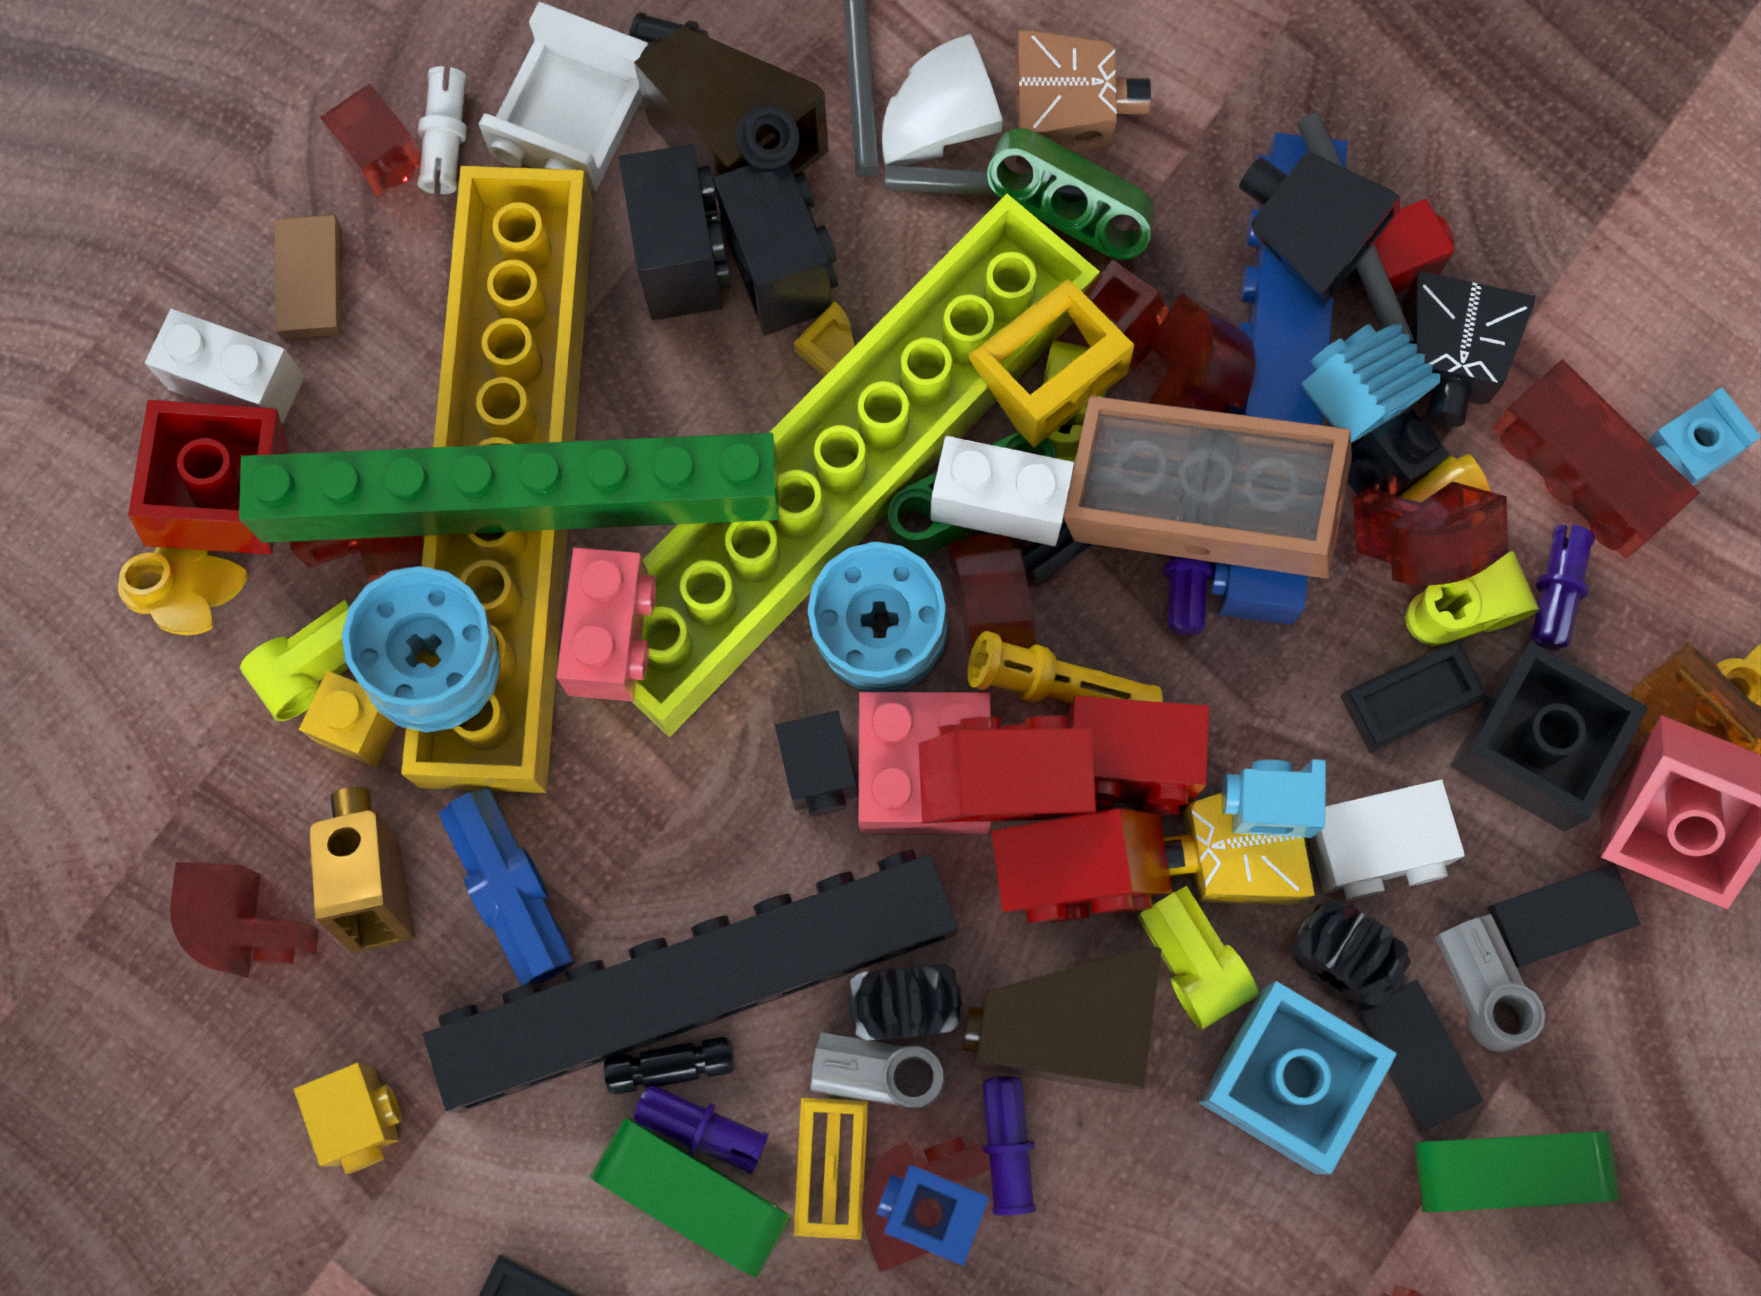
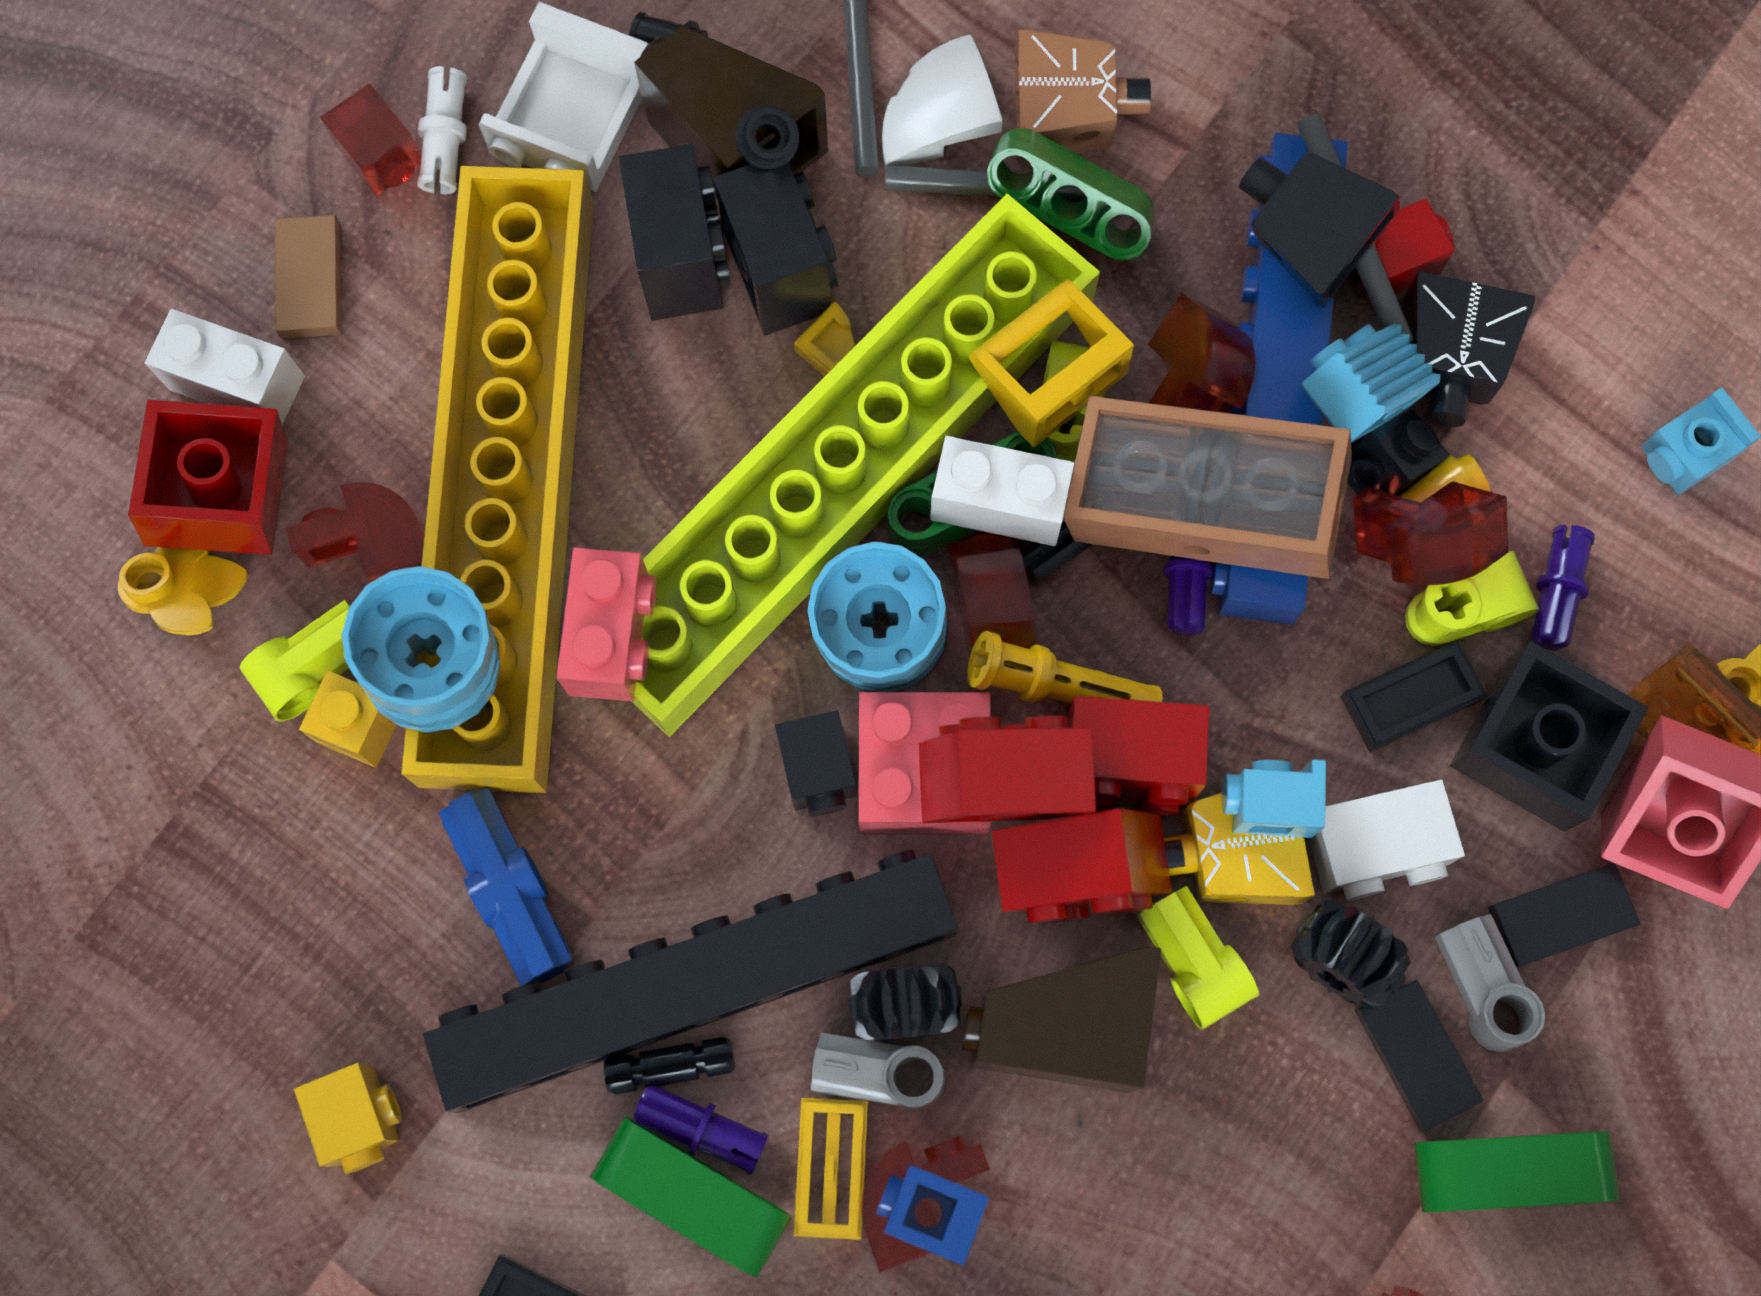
(217, 921): clear red brick -> none
(359, 875): pearl gold torso -> none
(510, 487): green brick -> none
(1008, 1146): dark purple axle -> none
(1130, 306): clear red brick -> none
(1297, 1078): medium azure brick -> none
(1594, 460): clear red brick -> none

